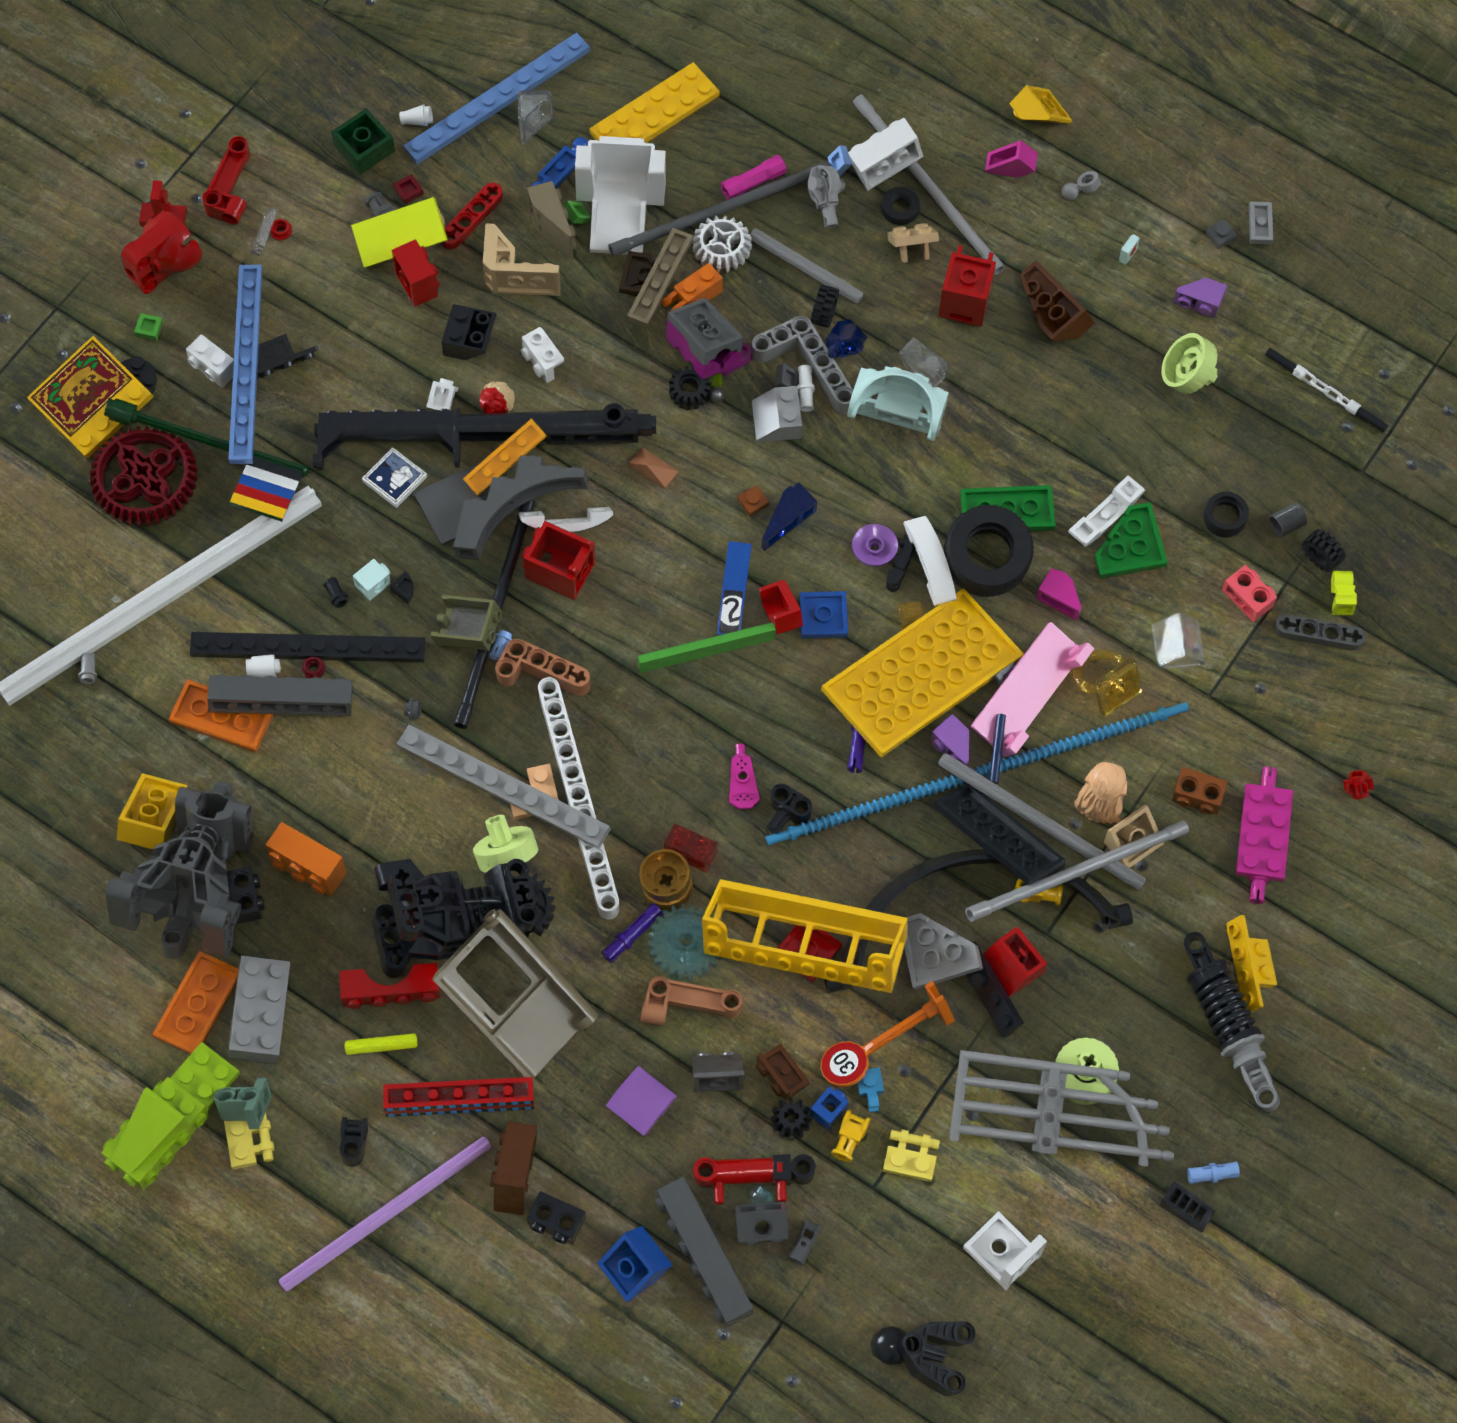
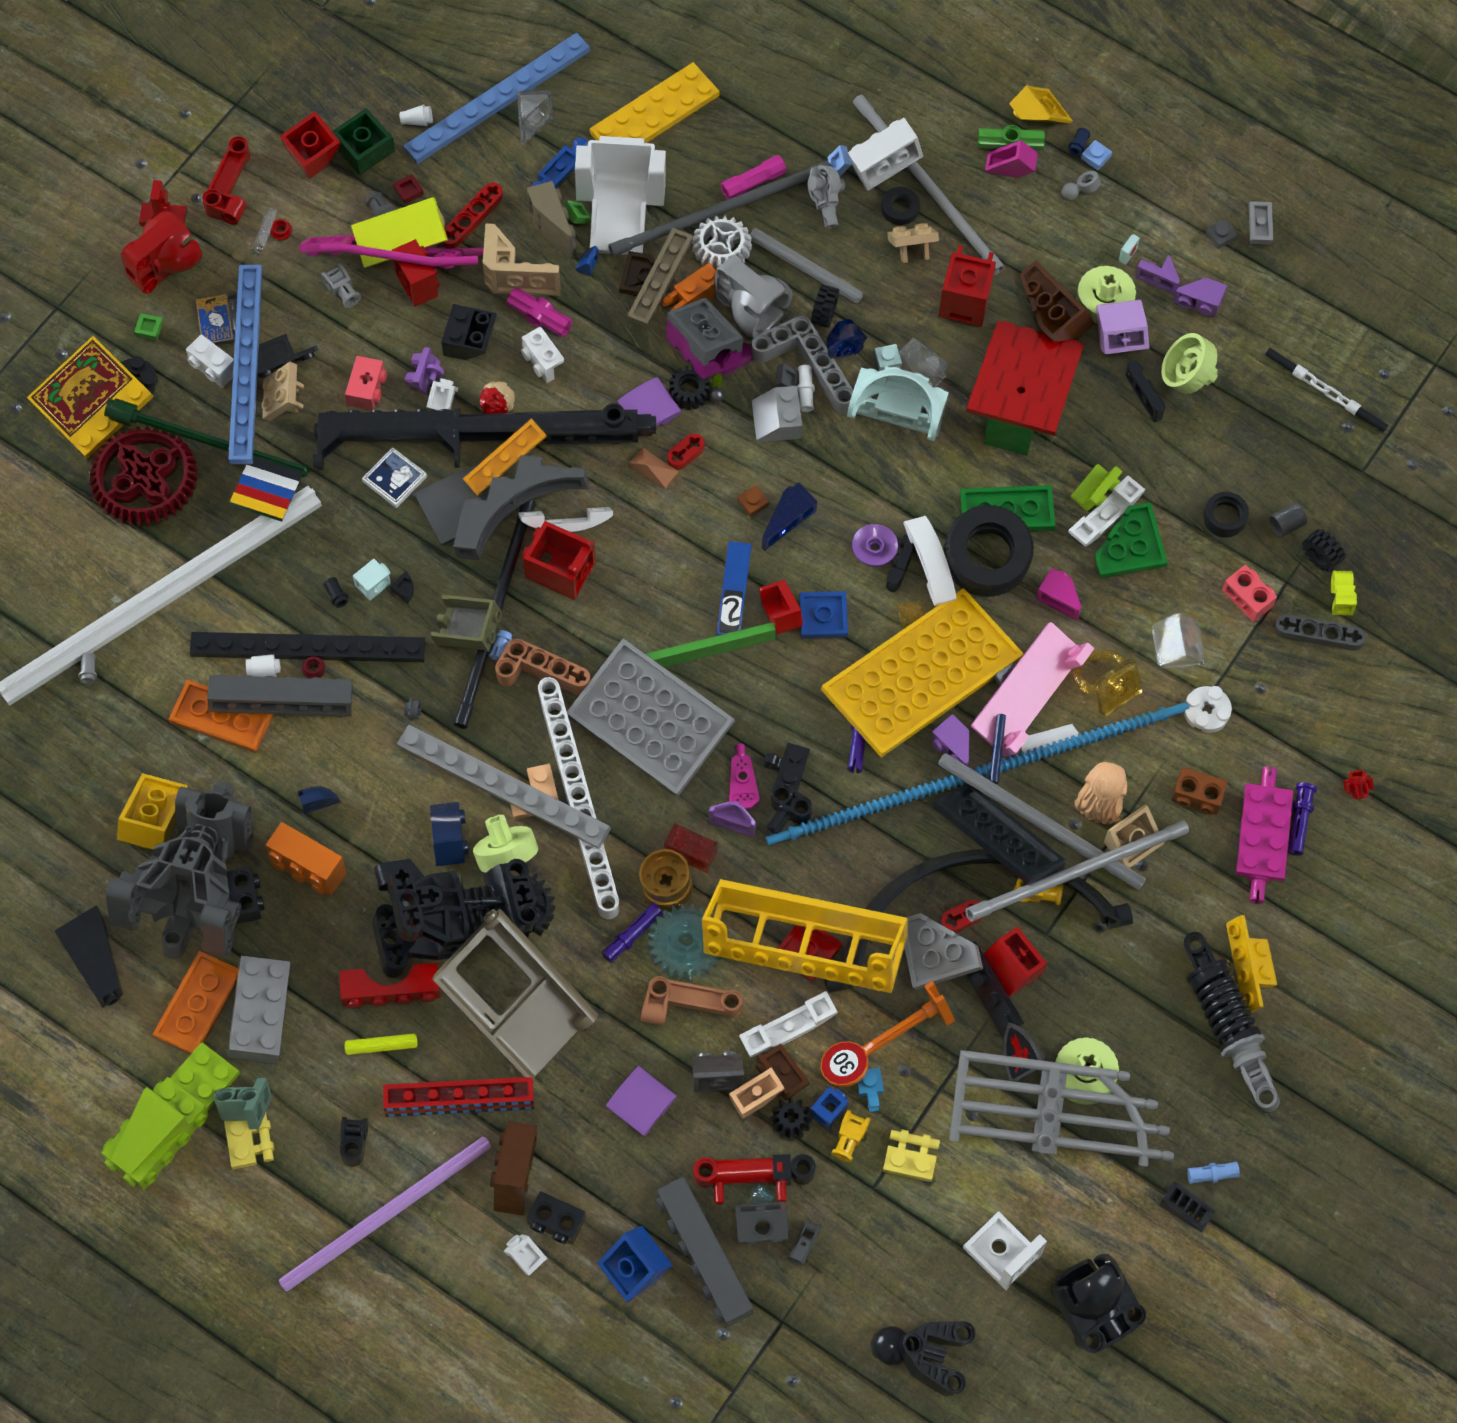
(91, 952): none -> black slope
(217, 317): none -> piece
(281, 391): none -> tan plate
(311, 144): none -> red slope
(317, 798): none -> dark blue brick
(340, 284): none -> light grey connector
(344, 243): none -> dark pink plate
(365, 383): none -> coral brick
(427, 370): none -> medium lavender hips
(447, 834): none -> dark blue brick
(525, 1253): none -> white bracket
(539, 312): none -> dark pink piece
(588, 261): none -> blue slope
(650, 717): none -> light grey plate
(652, 399): none -> medium lavender slope
(689, 454): none -> red beam
(732, 817): none -> medium lavender slope
(751, 296): none -> light grey piece
(756, 1093): none -> light nougat slope
(790, 767): none -> black plate
(790, 1026): none -> white slope
(887, 356): none -> light aqua plate
(959, 912): none -> red beam
(1000, 137): none -> bright green piece
(1019, 1044): none -> shield
(1023, 385): none -> red piece
(1049, 736): none -> white sticker
(1077, 146): none -> dark blue pin
(1095, 485): none -> lime bracket
(1096, 155): none -> light blue plate
(1097, 1302): none -> black piece
(1109, 285): none -> yellowish green piece
(1122, 327): none -> lavender slope
(1145, 391): none -> black hinge
(1163, 278): none -> medium lavender slope
(1201, 719): none -> white plate
(1302, 808): none -> dark purple pin

